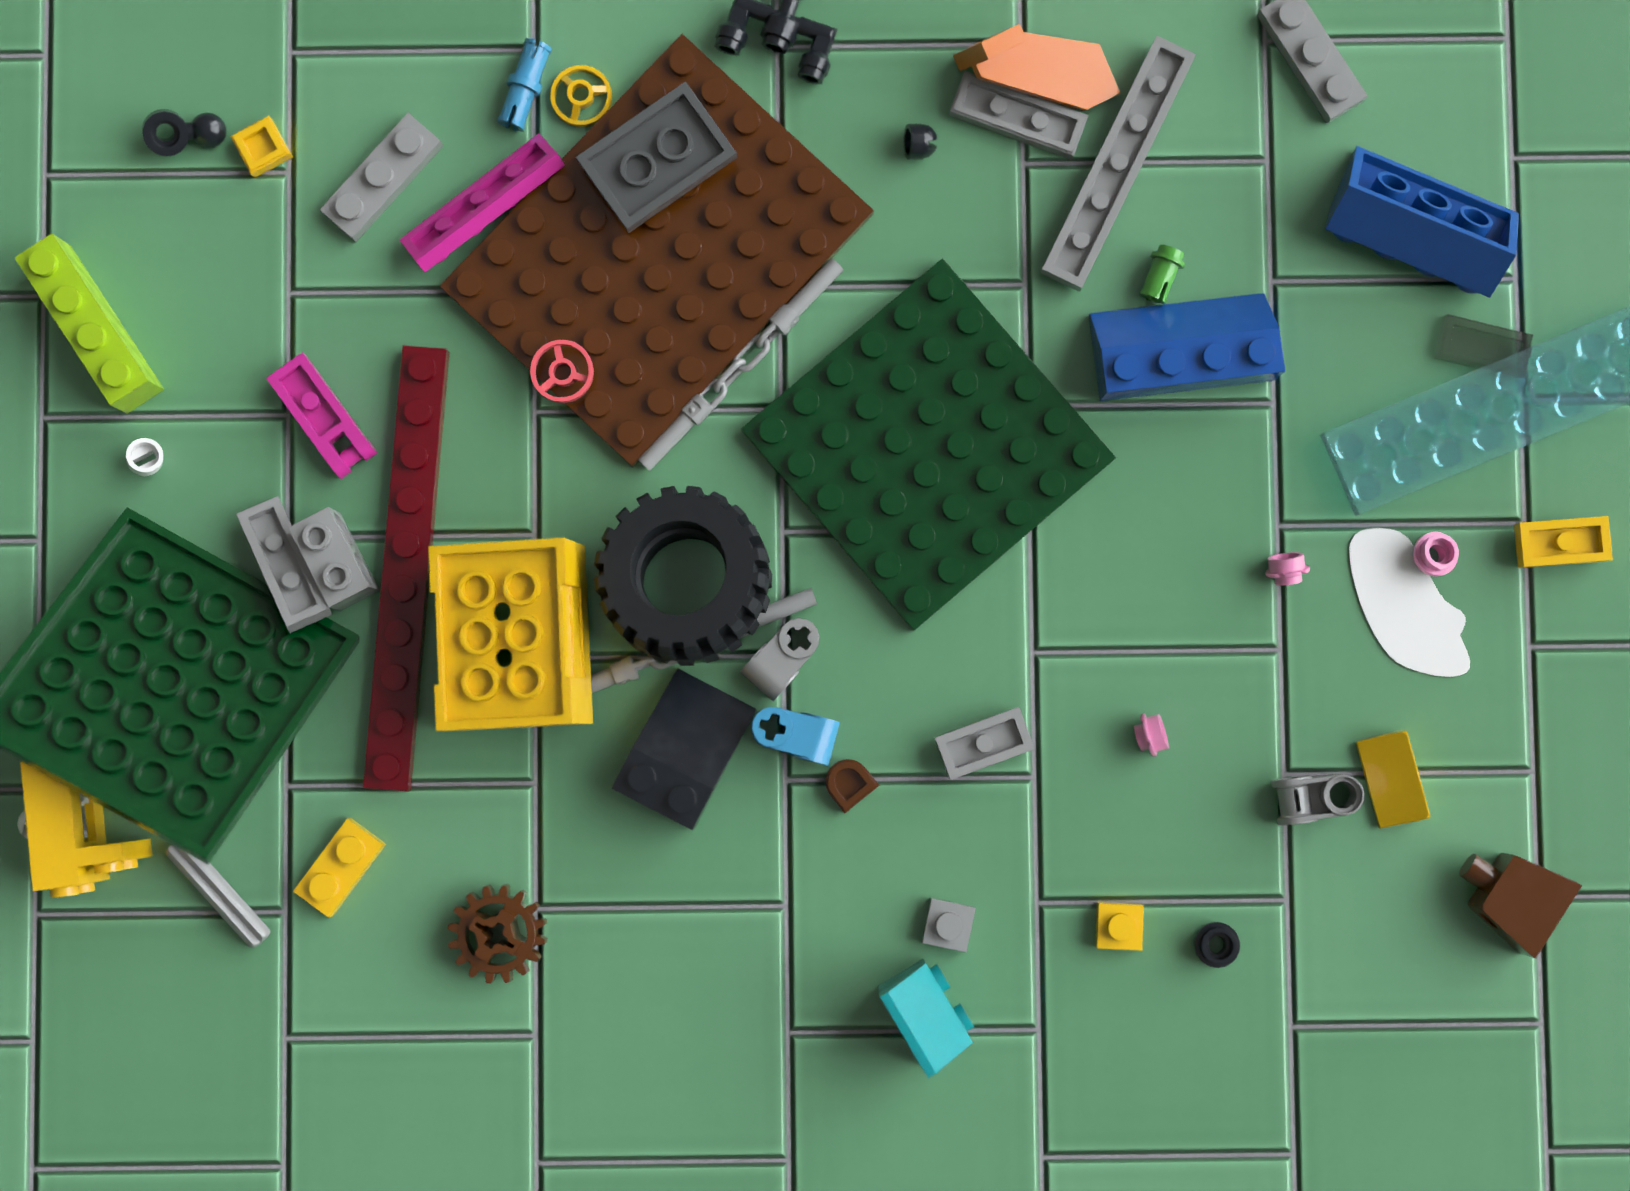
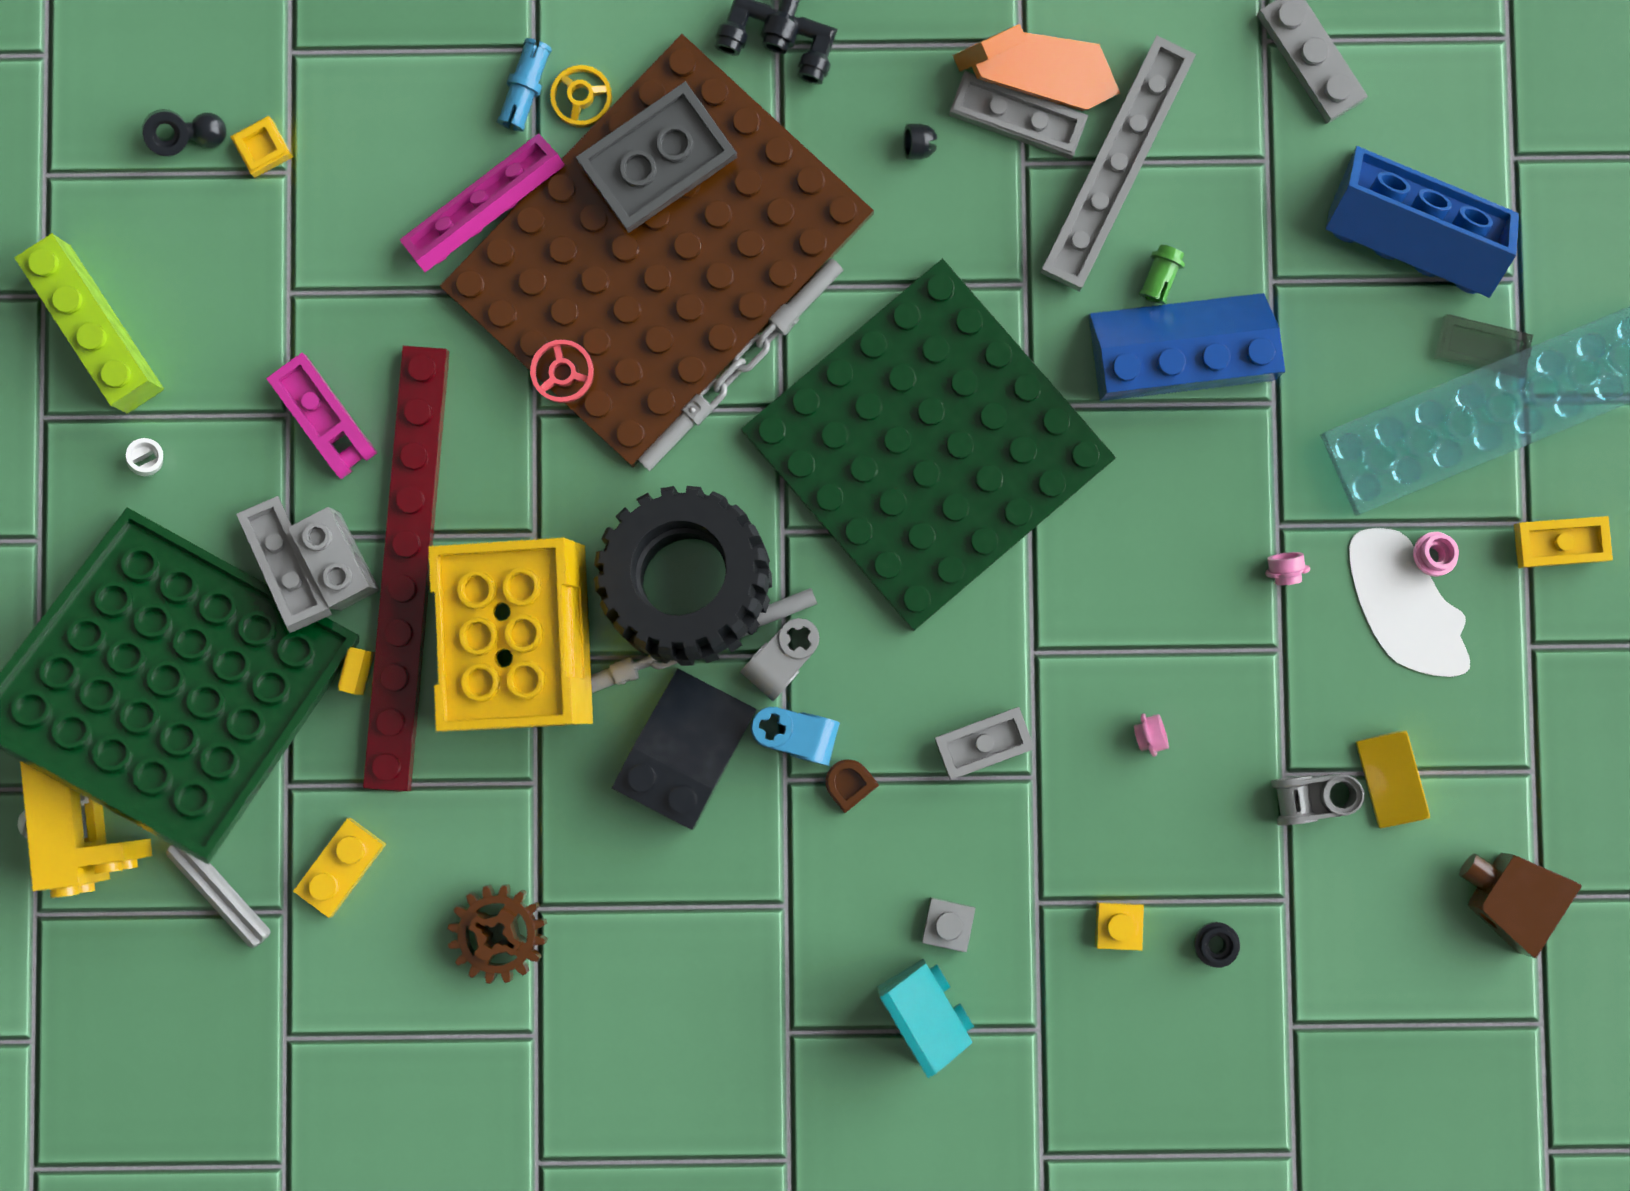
(355, 671): none -> yellow tile
(381, 177): light grey plate -> none

